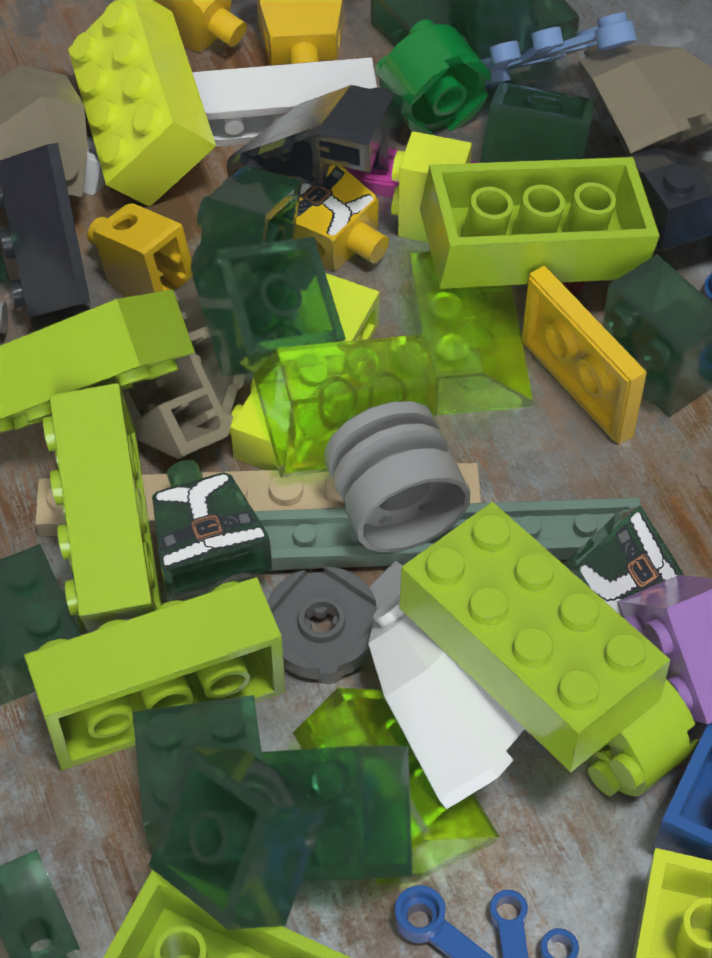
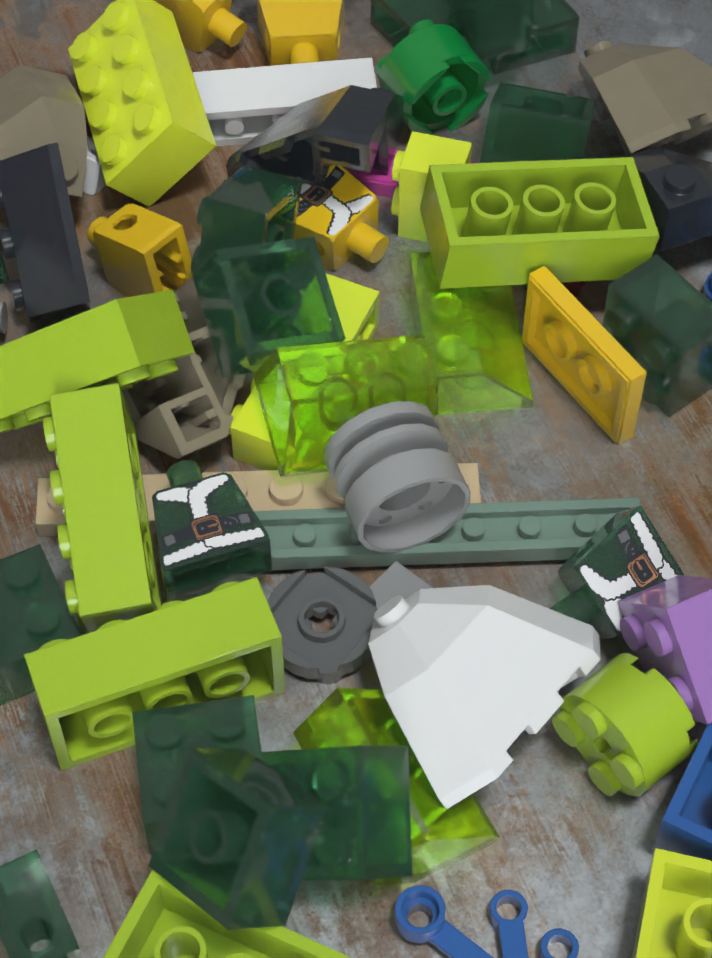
(533, 635): lime brick -> none
(548, 46): medium blue plant -> none

